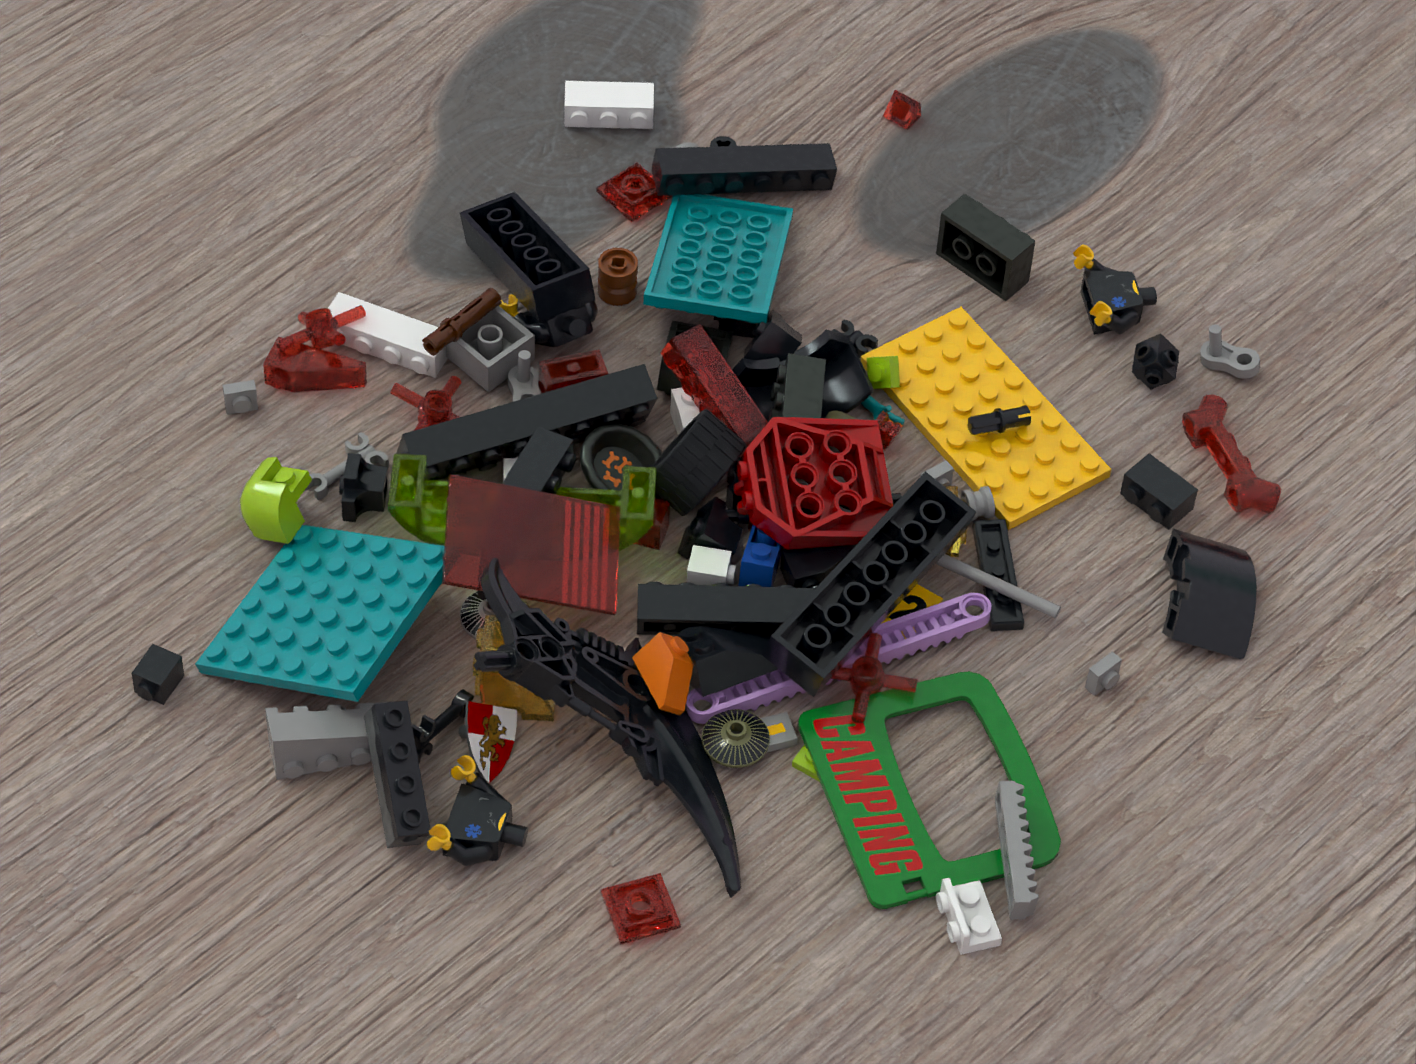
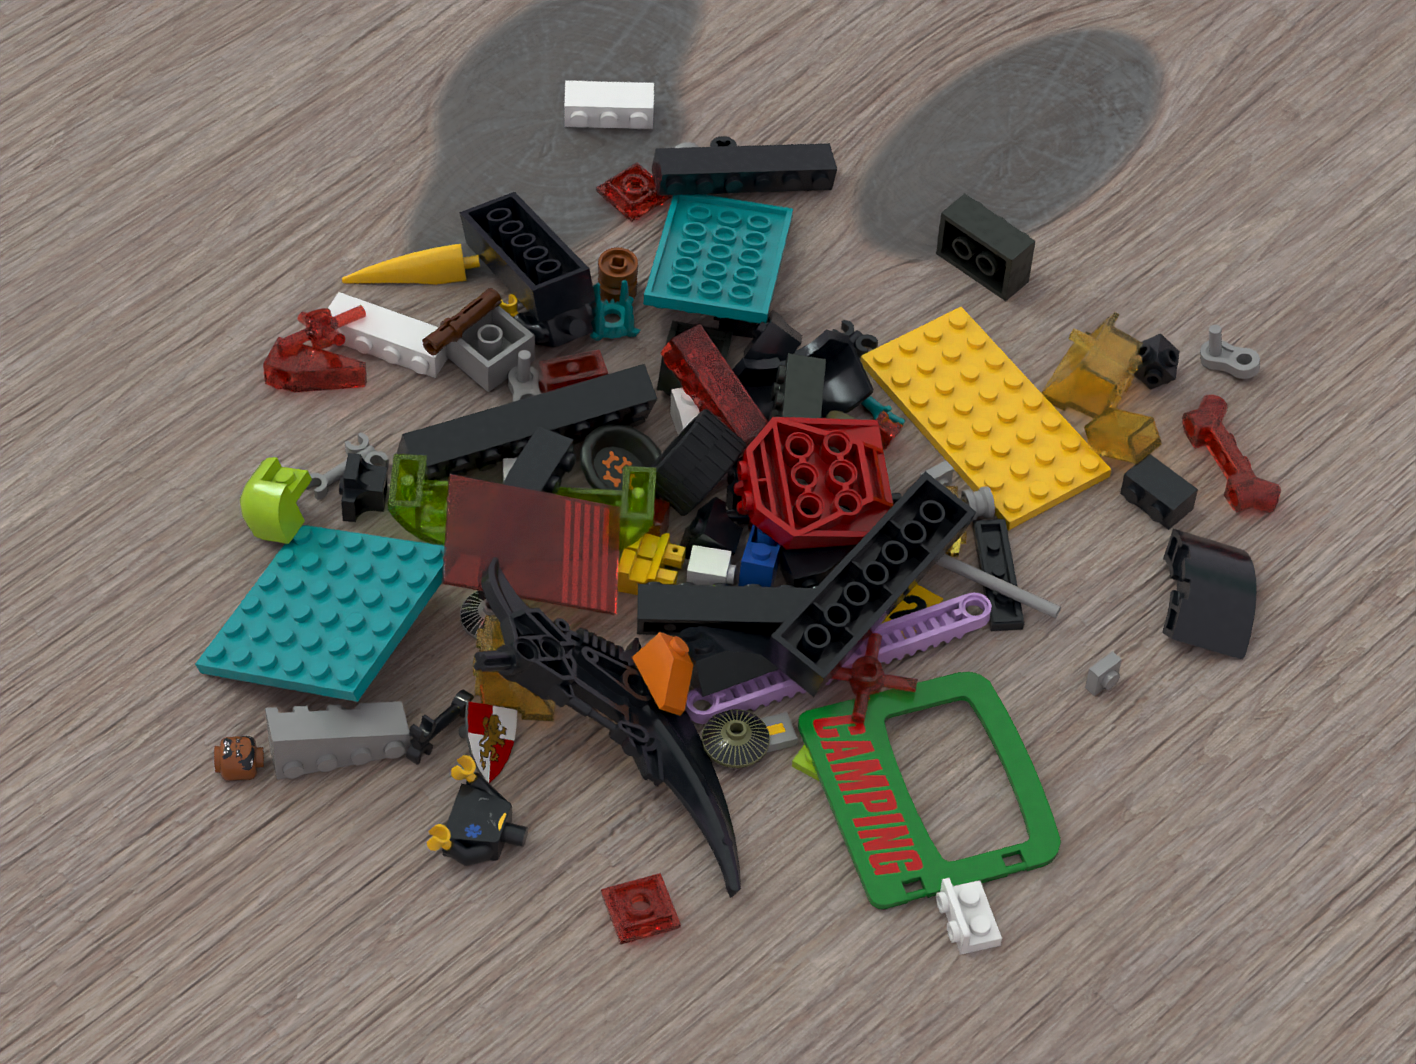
(157, 674): black brick -> none
(238, 758): none -> dark orange head
(240, 397): light grey plate -> none
(397, 774): black piece -> none
(427, 266): none -> yellow piece
(435, 406): clear red bar -> none
(623, 308): none -> teal piece
(646, 562): none -> yellow hips
(883, 372): lime plate -> none
(903, 110): clear red slope -> none
(998, 420): black axle -> none
(1015, 849): light grey gear -> none
(1095, 370): none -> clear yellow piece
(1111, 295): black torso -> none
(1122, 435): none -> clear yellow piece

